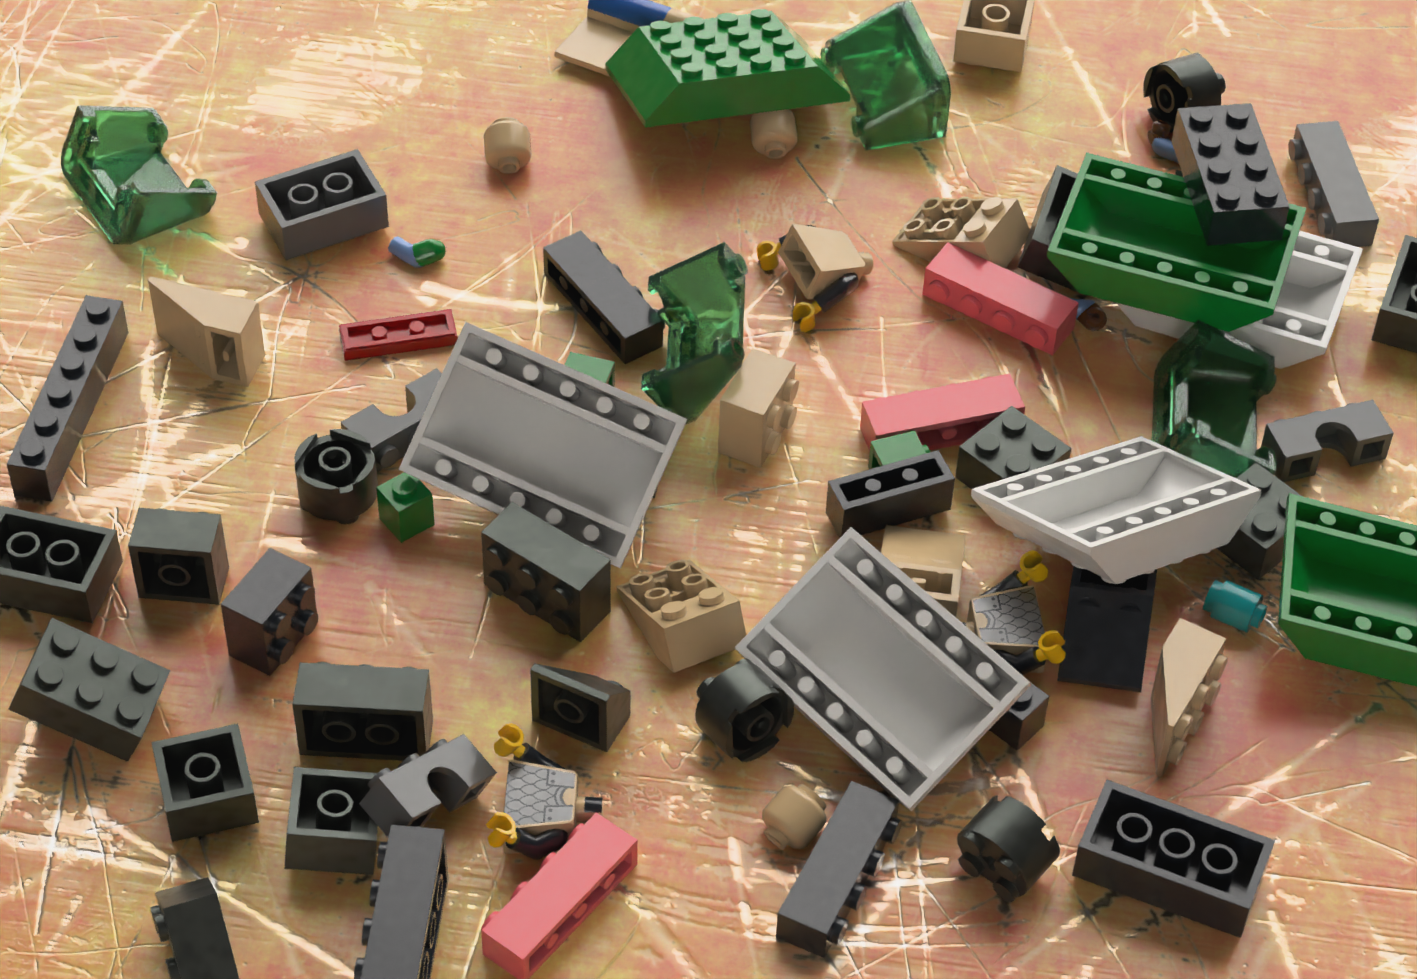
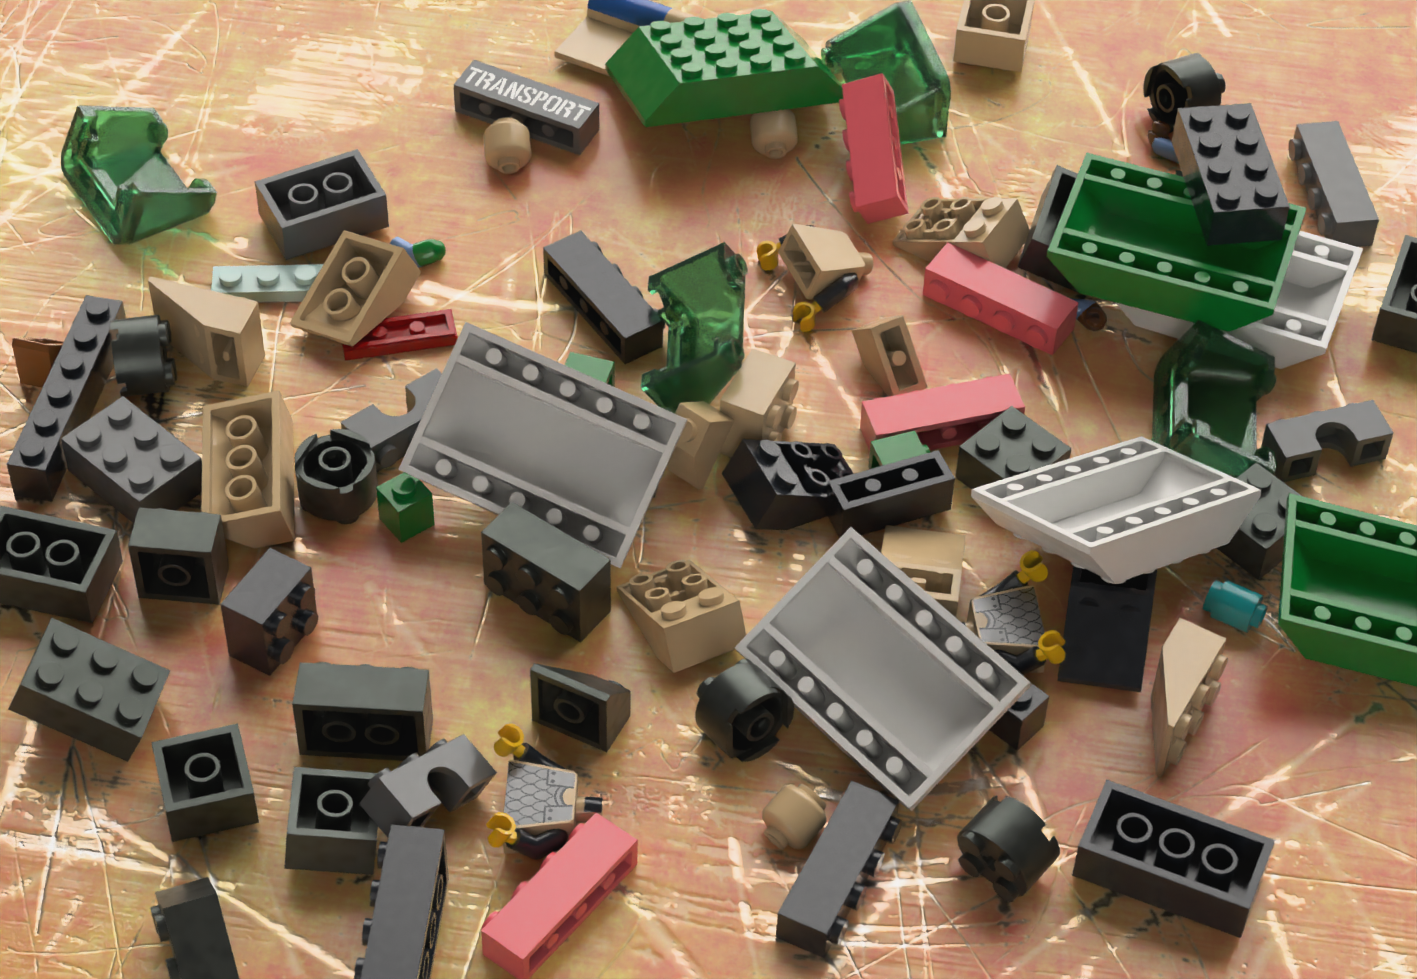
(35, 358): none -> dark orange slope
(132, 461): none -> dark grey brick
(142, 355): none -> pearl dark grey brick
(249, 469): none -> tan slope
(265, 282): none -> light aqua plate
(356, 289): none -> tan slope
(546, 111): none -> dark grey brick
(699, 442): none -> tan slope
(783, 480): none -> black slope
(874, 149): none -> coral brick
(890, 355): none -> tan slope

